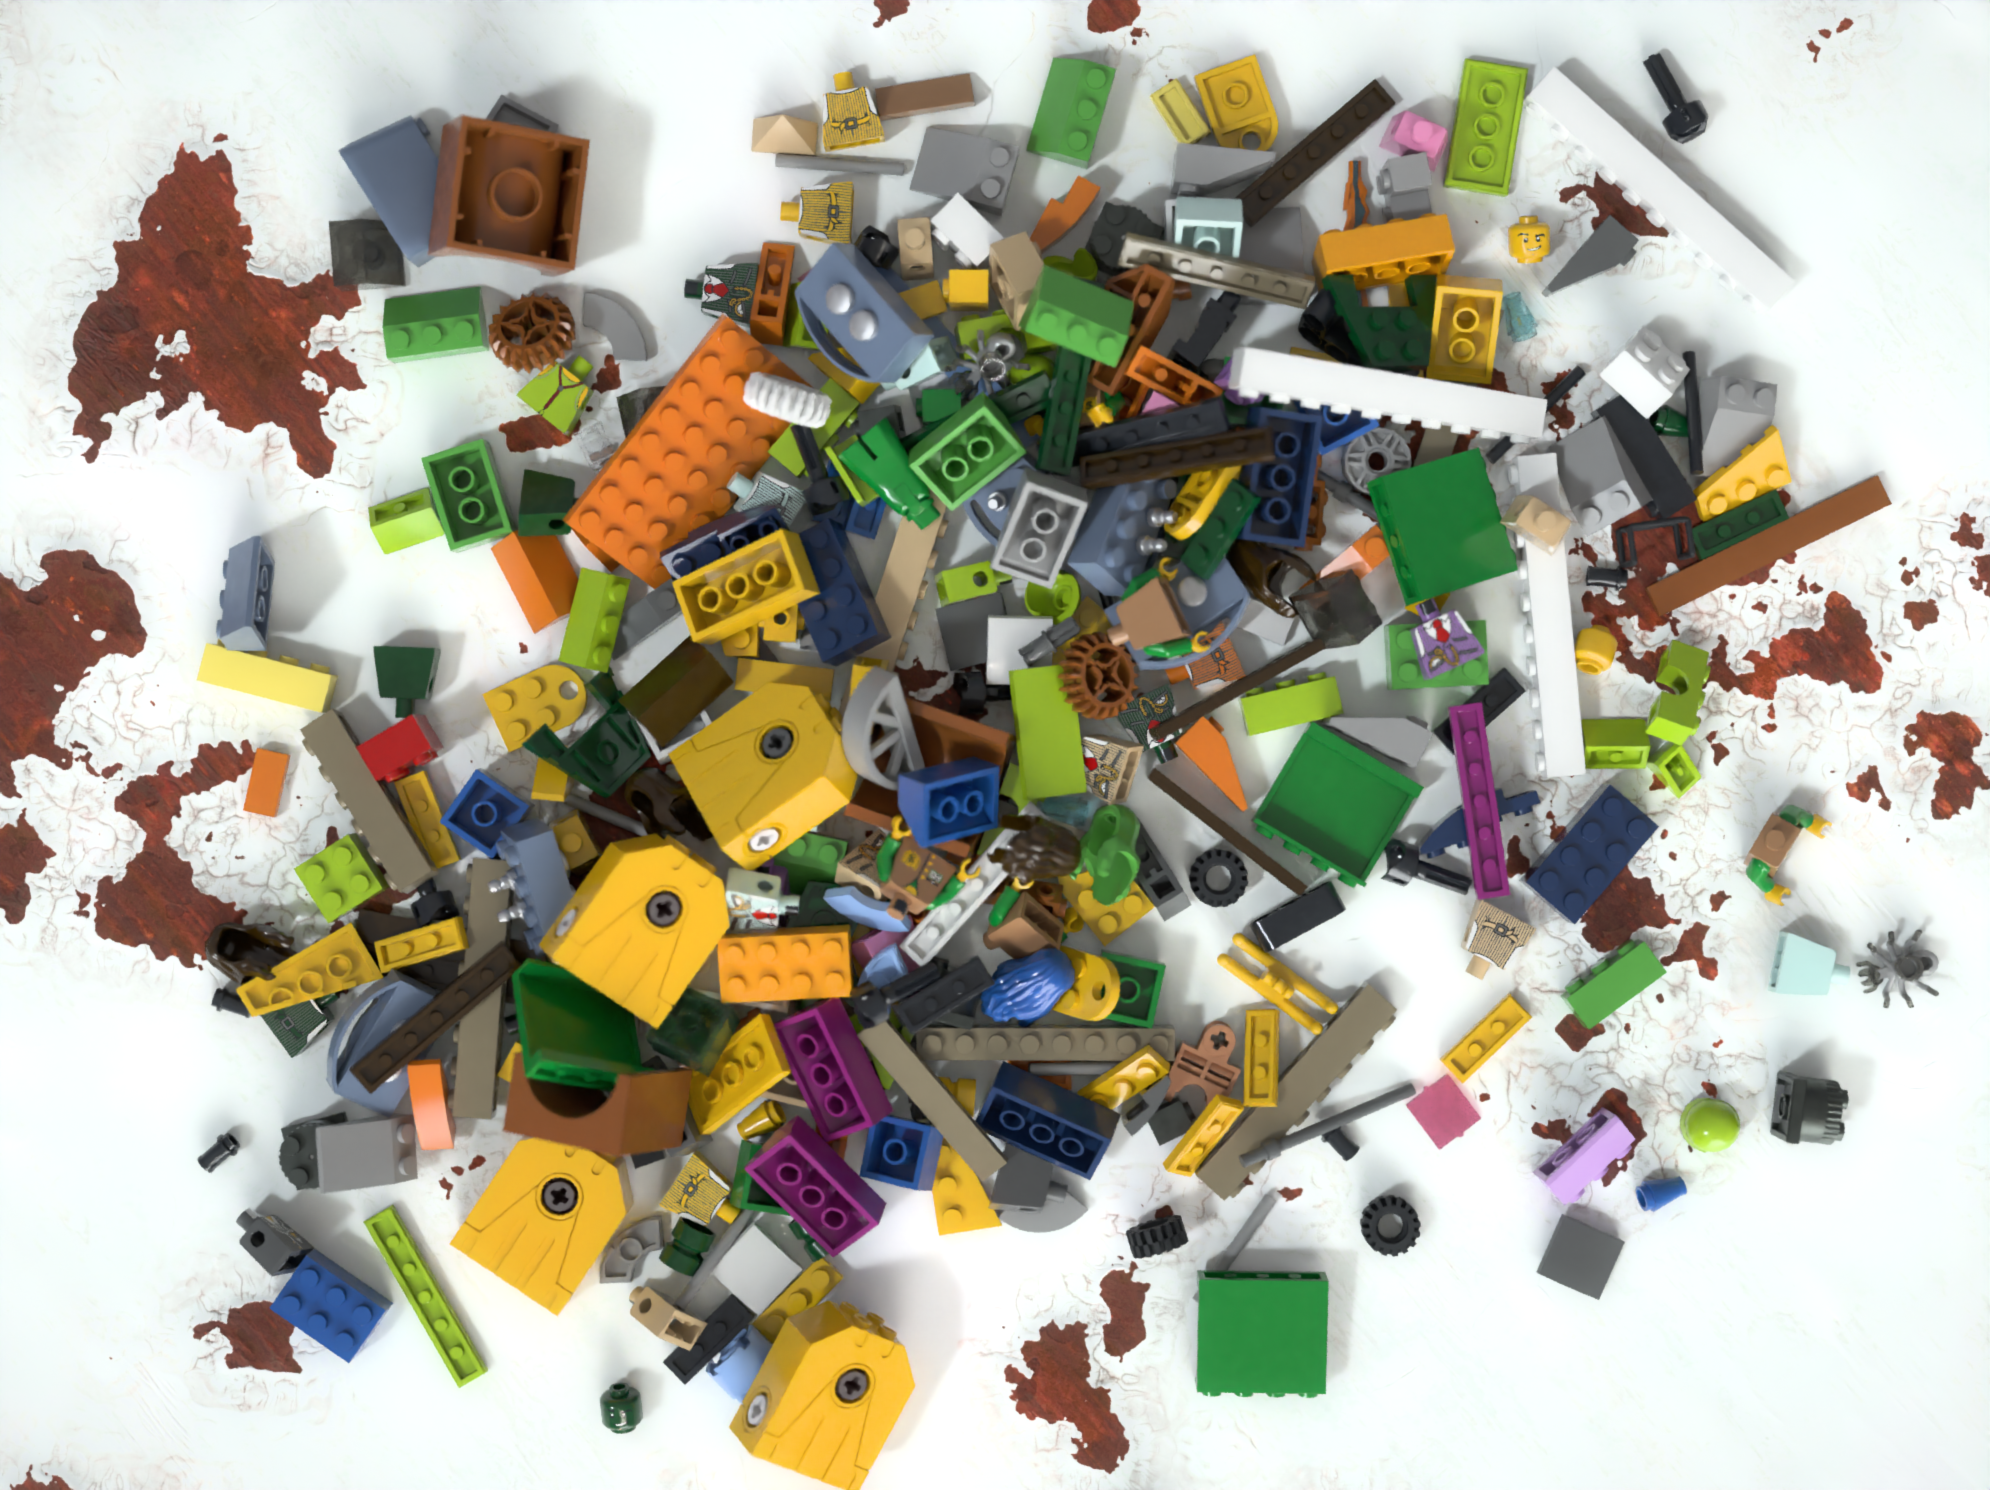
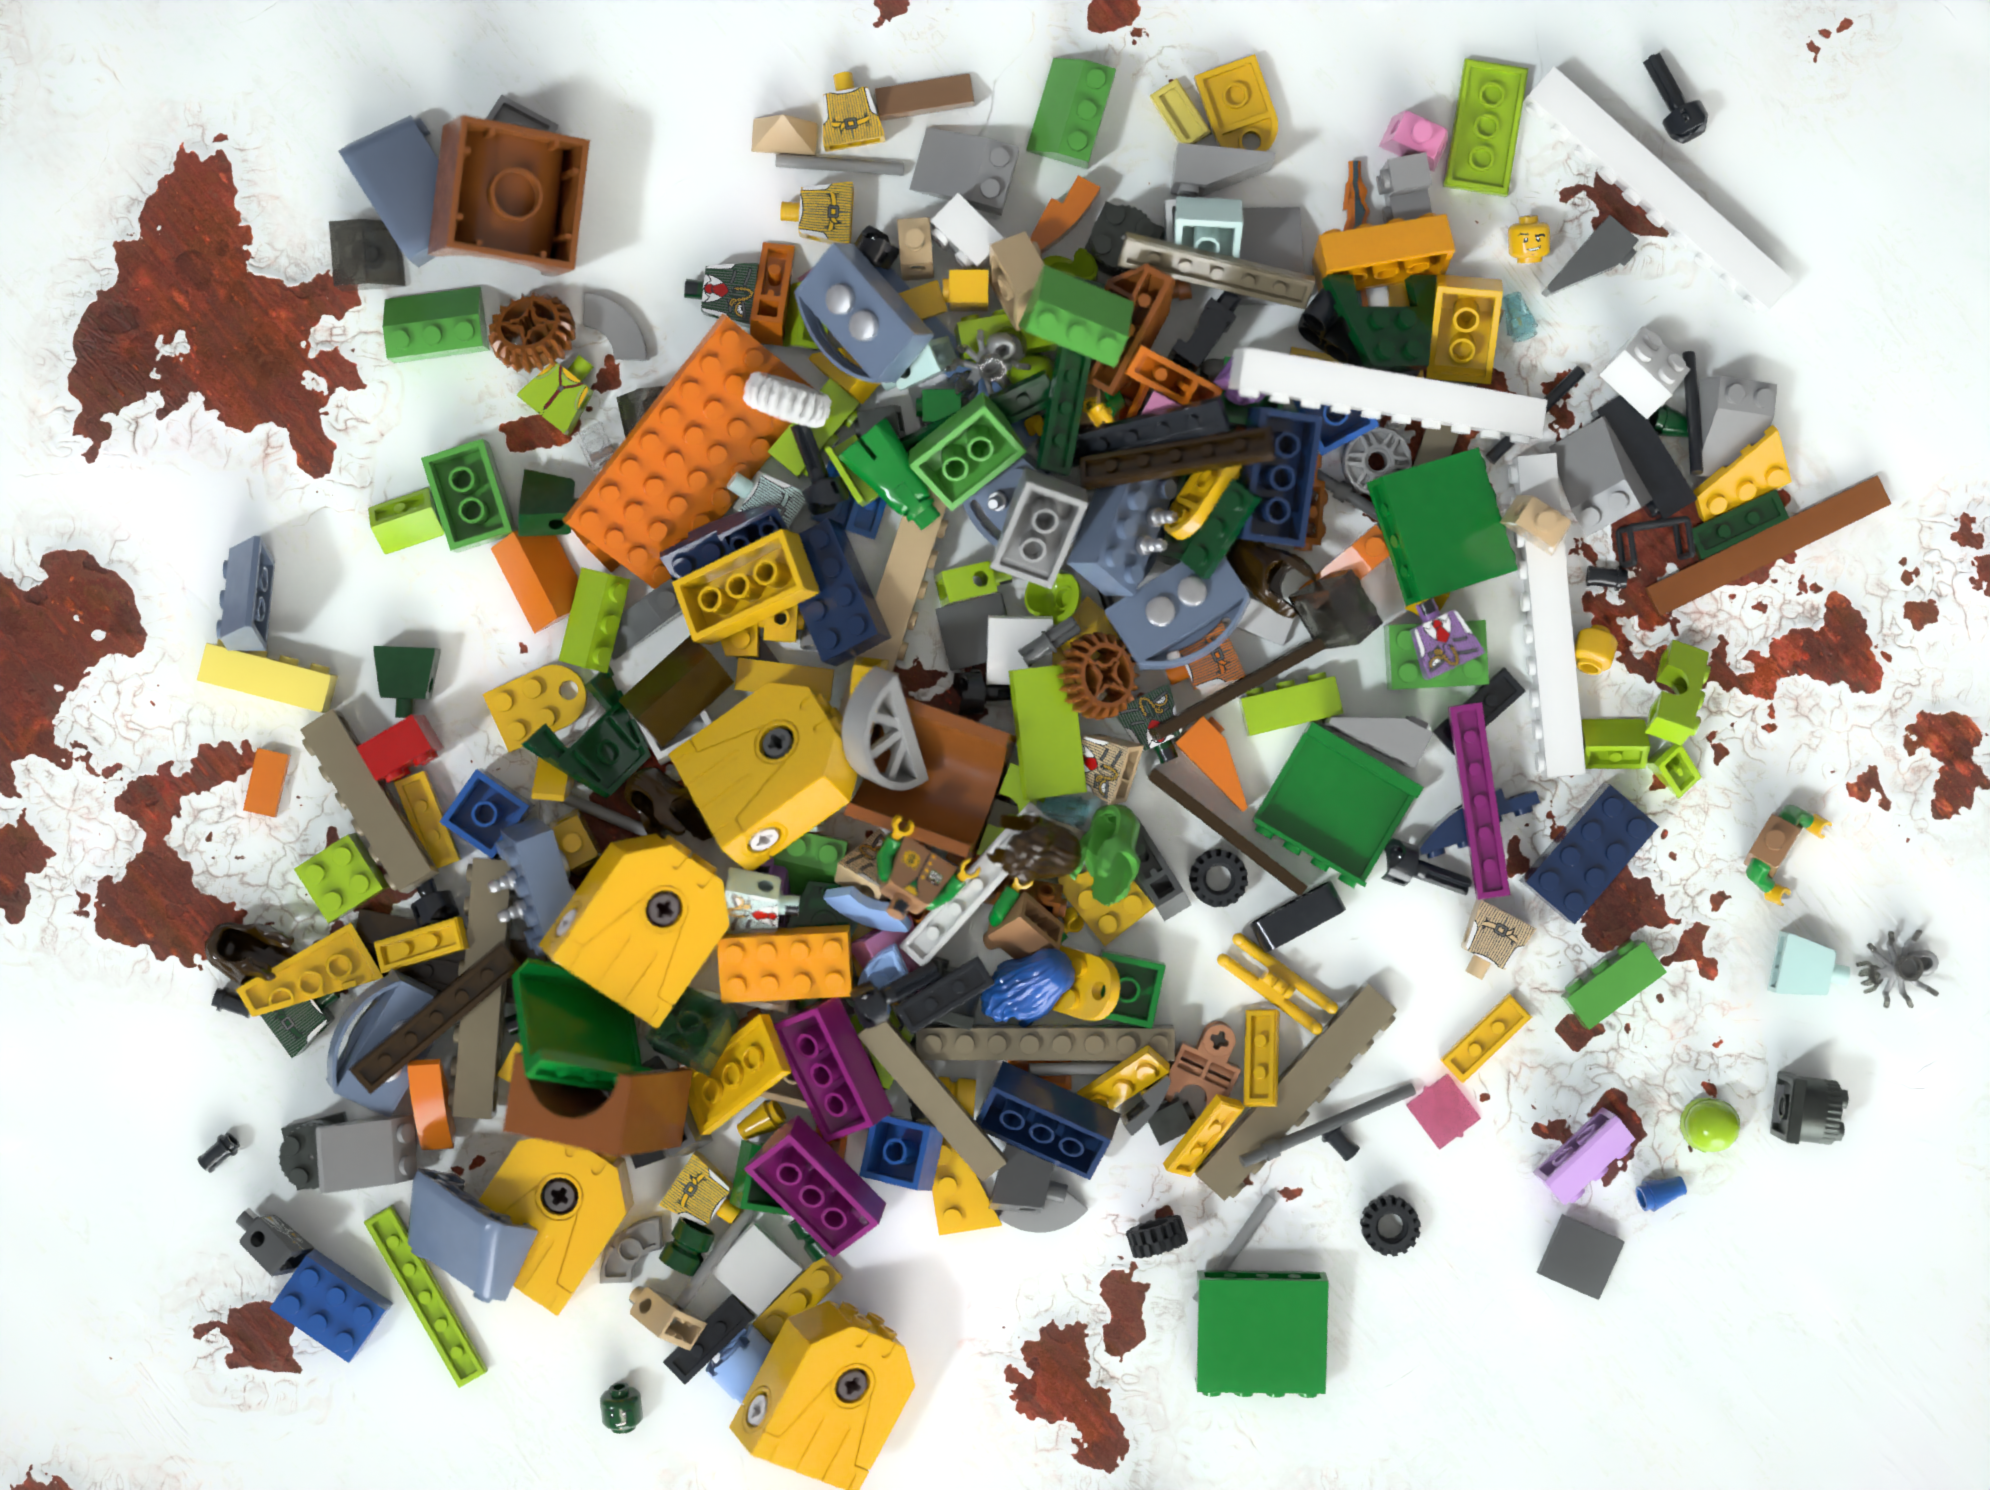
(466, 1235): none -> sand blue windscreen
(950, 800): blue slope -> none
(1153, 617): medium nougat torso -> none
(1314, 151): dark brown tile -> none

